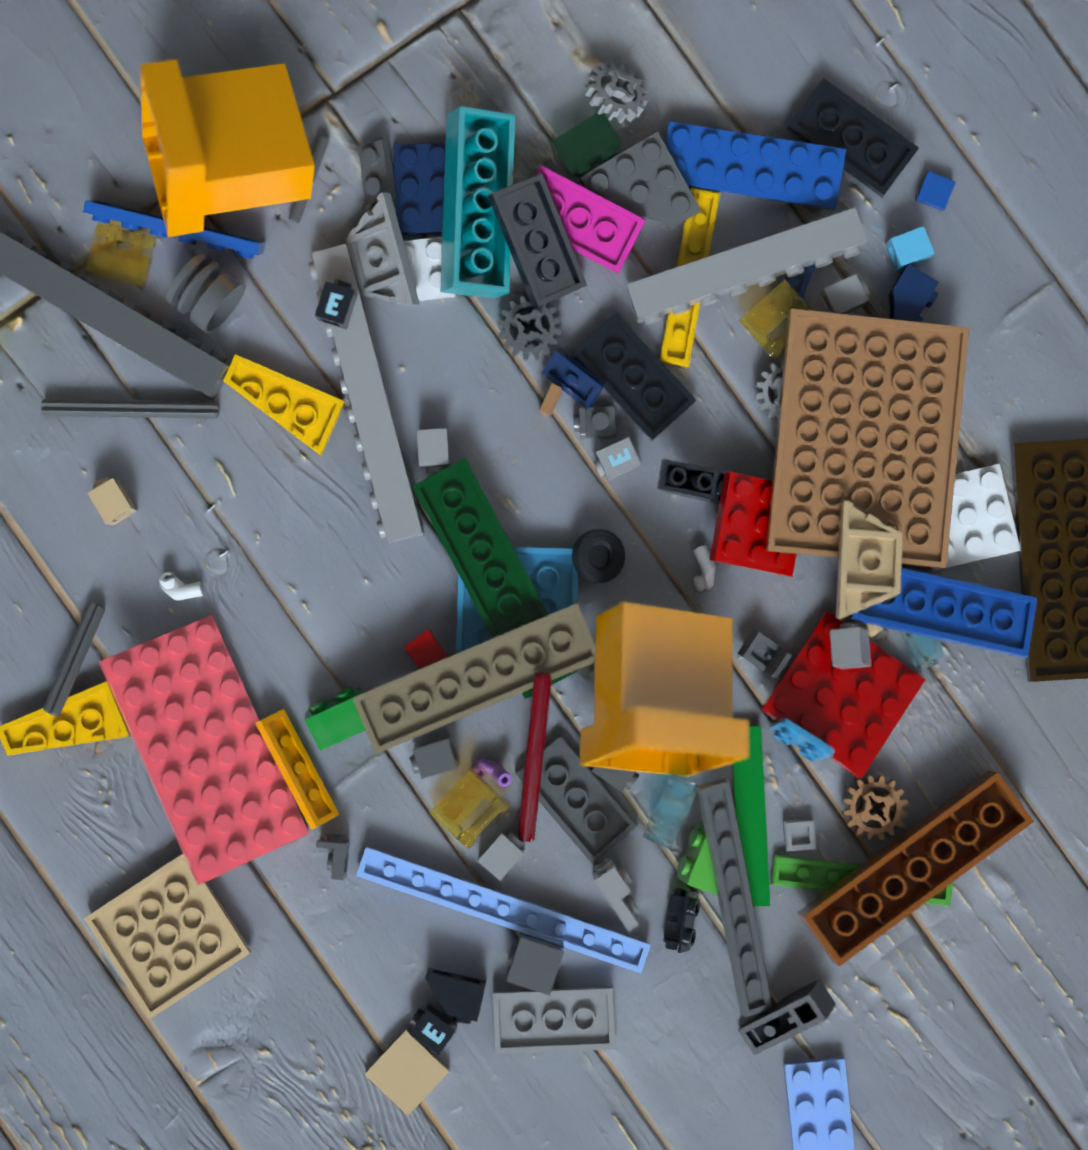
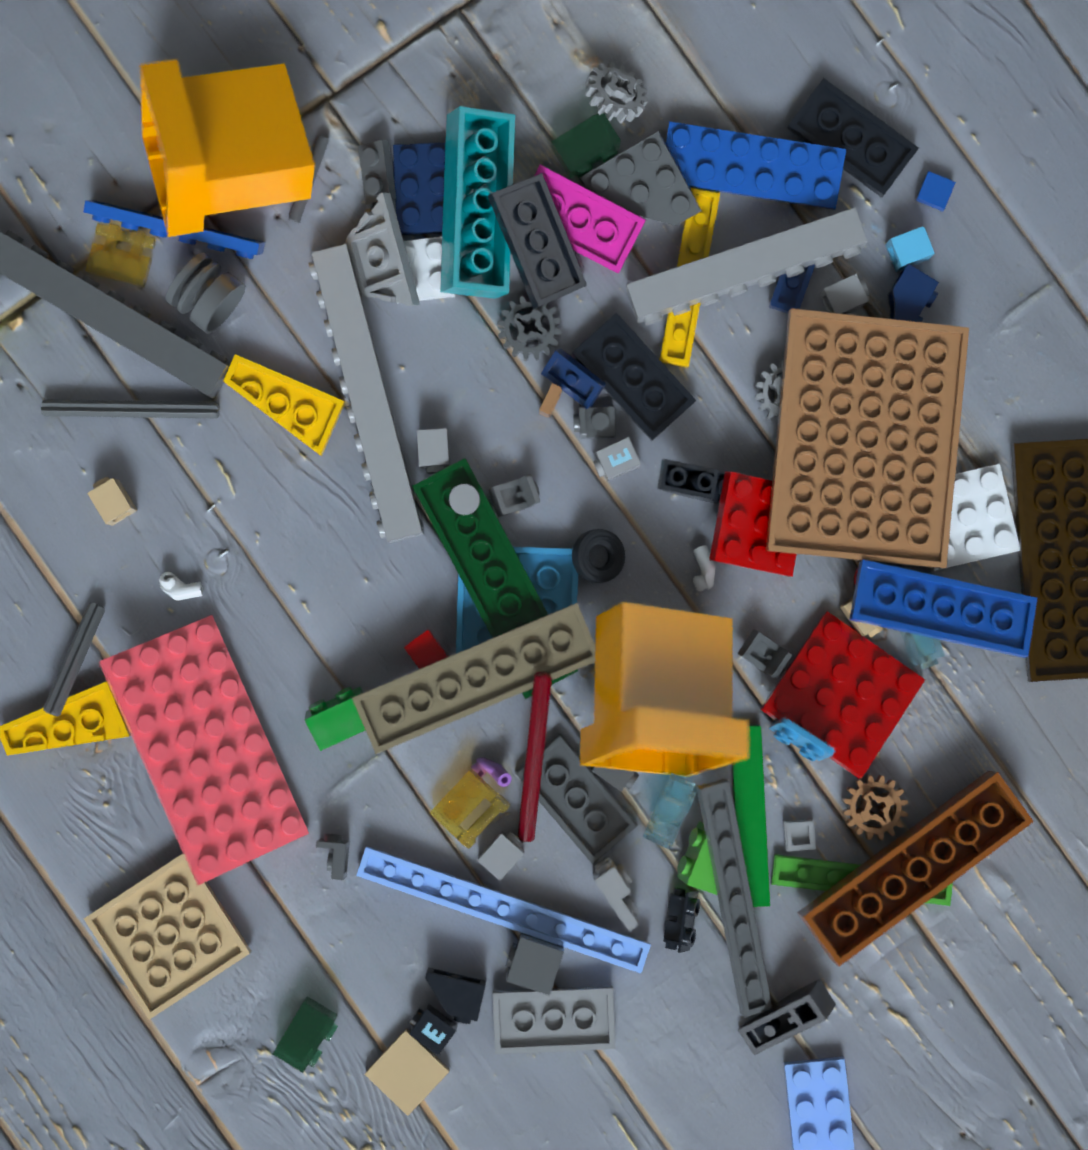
(297, 769): light orange plate -> none
(305, 1034): none -> clear green brick
(336, 303): black brick -> none
(434, 757): dark grey brick -> none
(464, 499): none -> light grey tile
(515, 495): none -> dark grey bracket
(769, 314): clear yellow plate -> none
(850, 647): light grey brick -> none
(867, 561): tan wing -> none

